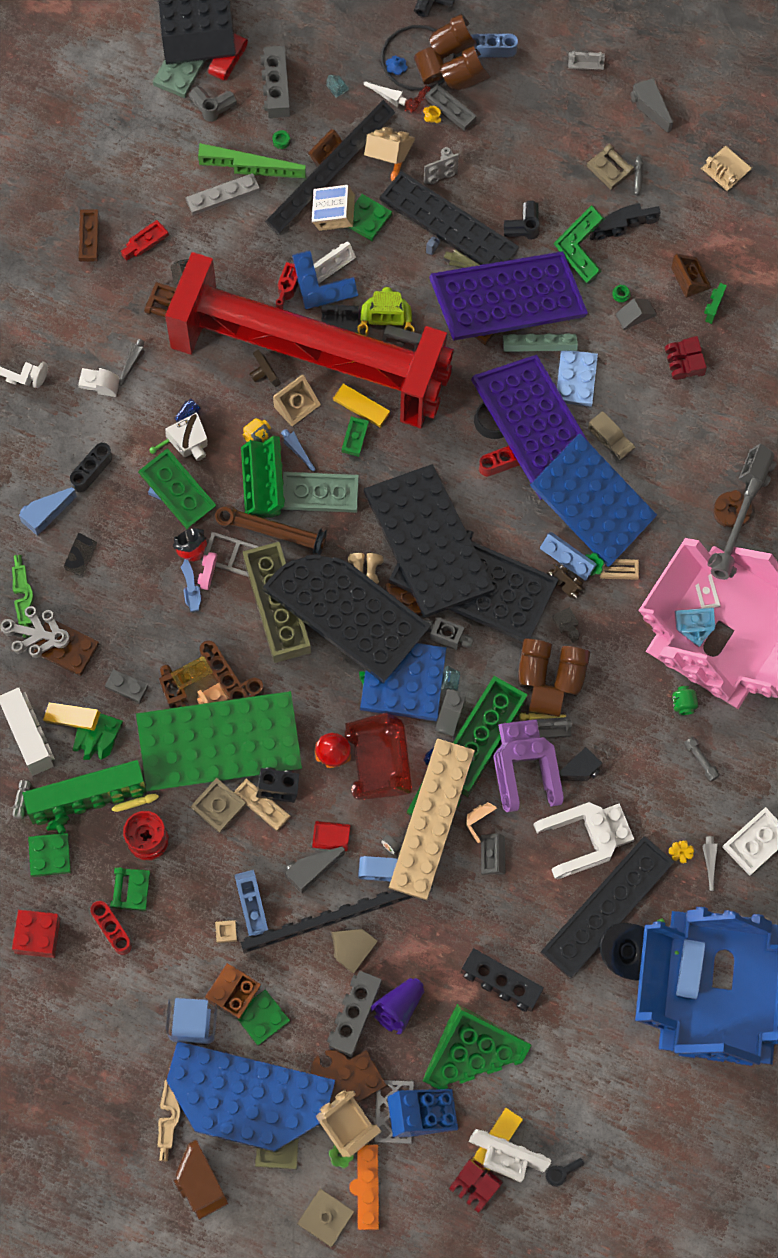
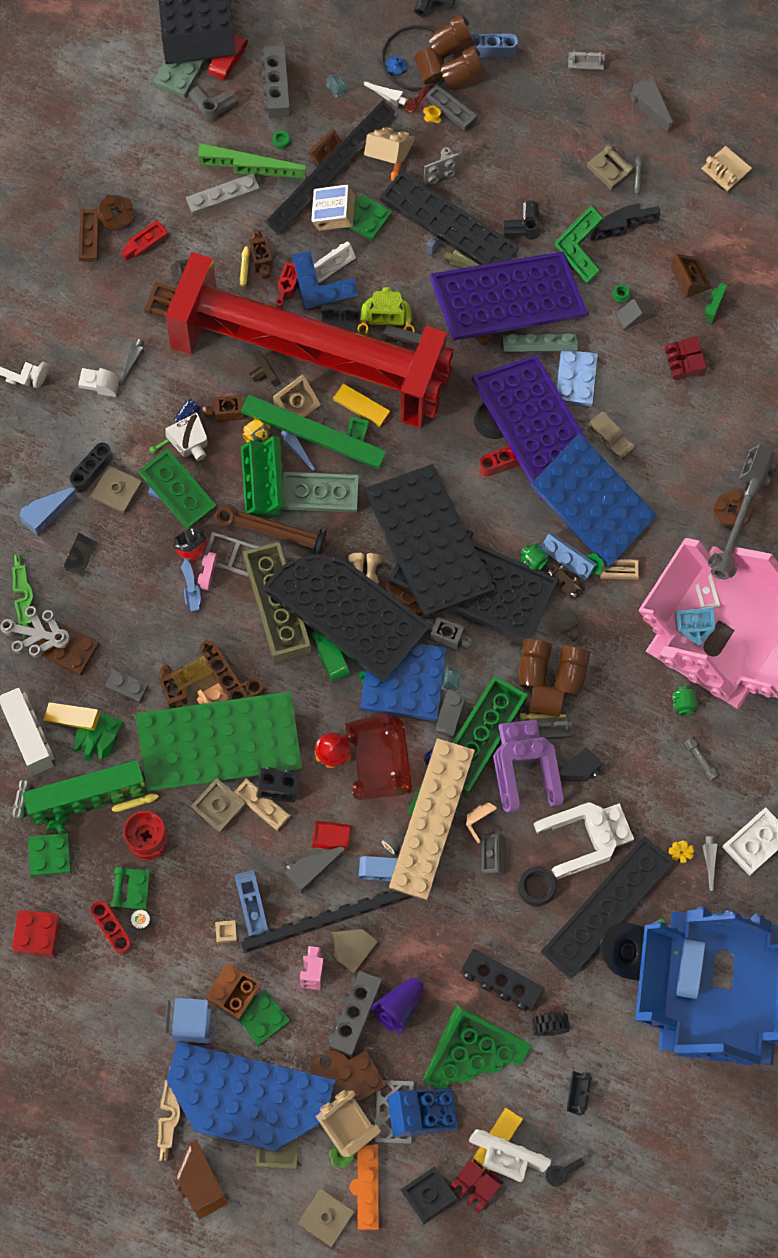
(116, 489): none -> dark tan plate
(118, 203): none -> reddish brown plate
(140, 919): none -> tile
(225, 415): none -> reddish brown piece
(244, 266): none -> light yellow piece
(263, 264): none -> reddish brown piece
(313, 431): none -> green tile
(314, 965): none -> bright pink hips
(331, 658): none -> green beam
(429, 1195): none -> black hinge
(522, 886): none -> black tyre
(534, 557): none -> green head
(550, 1024): none -> black tyre
(577, 1101): none -> black hinge

